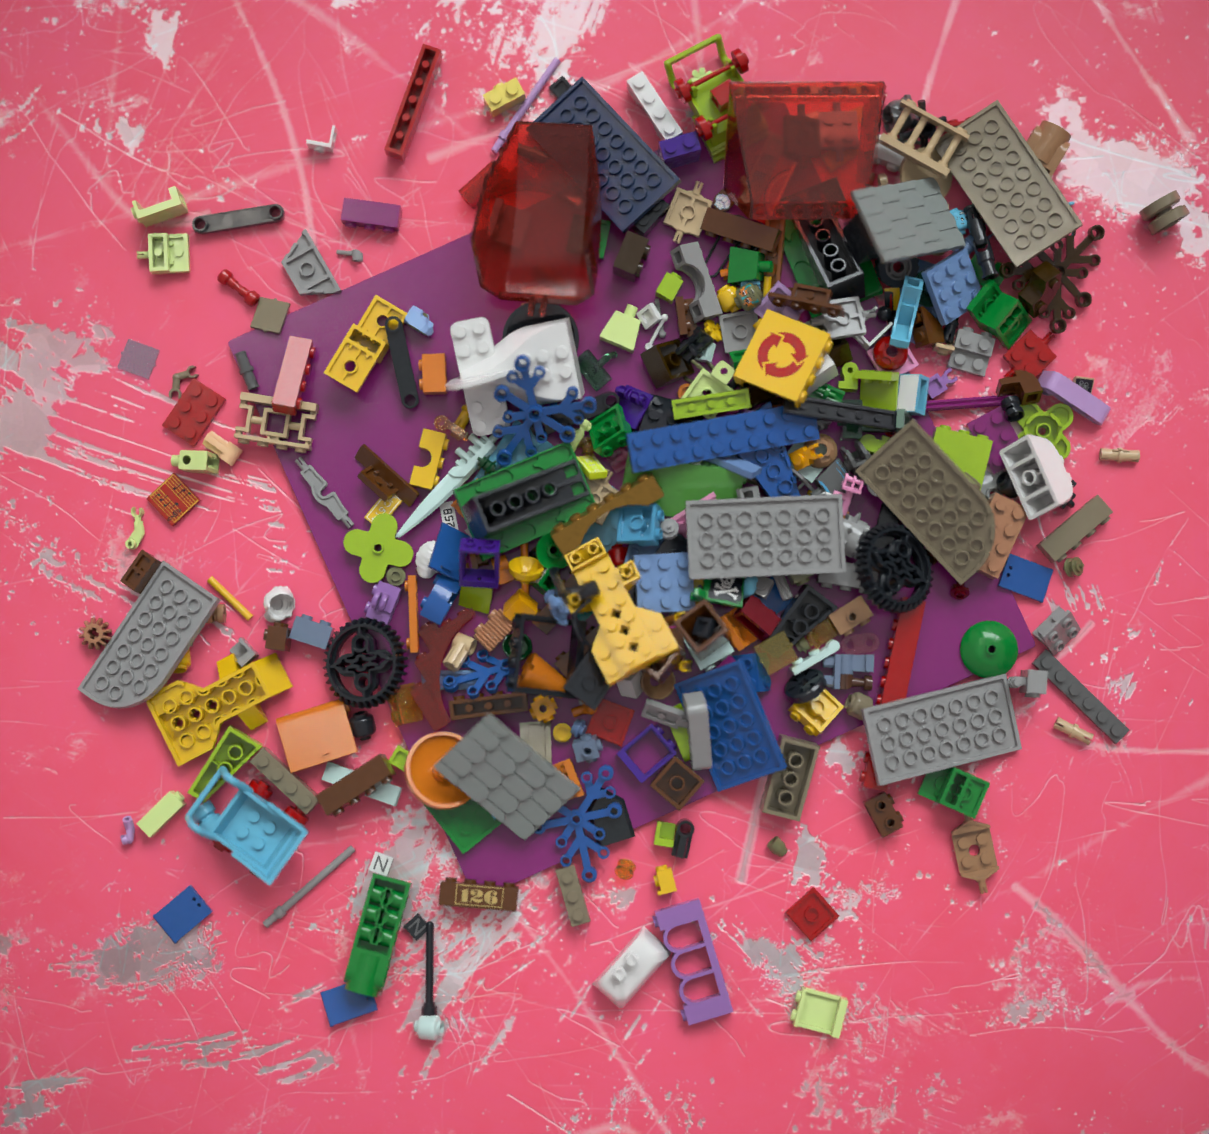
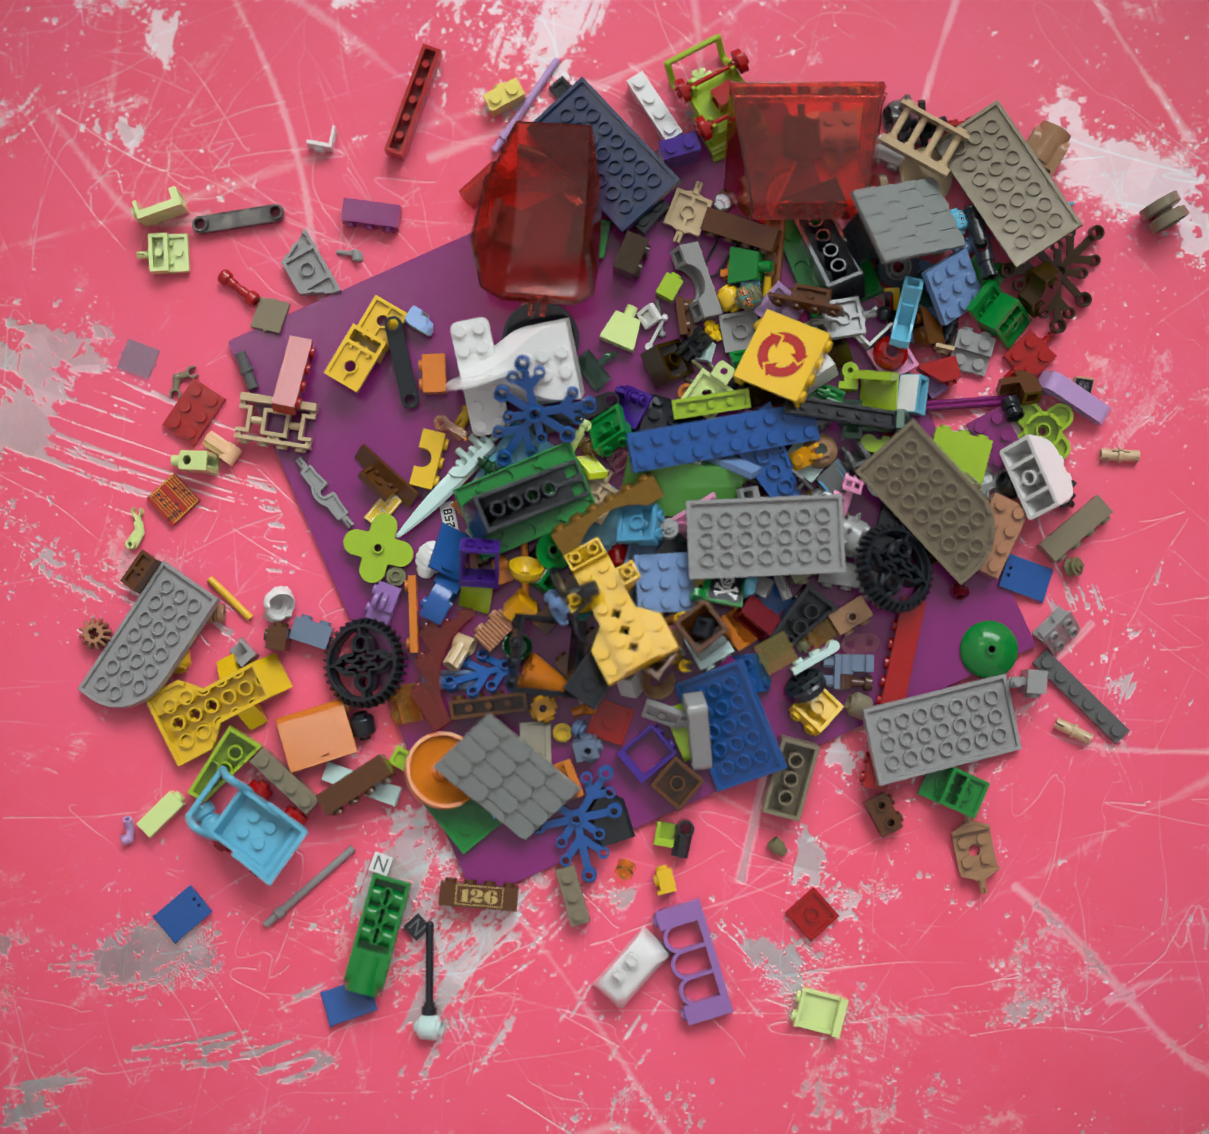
(941, 371): none -> red slope

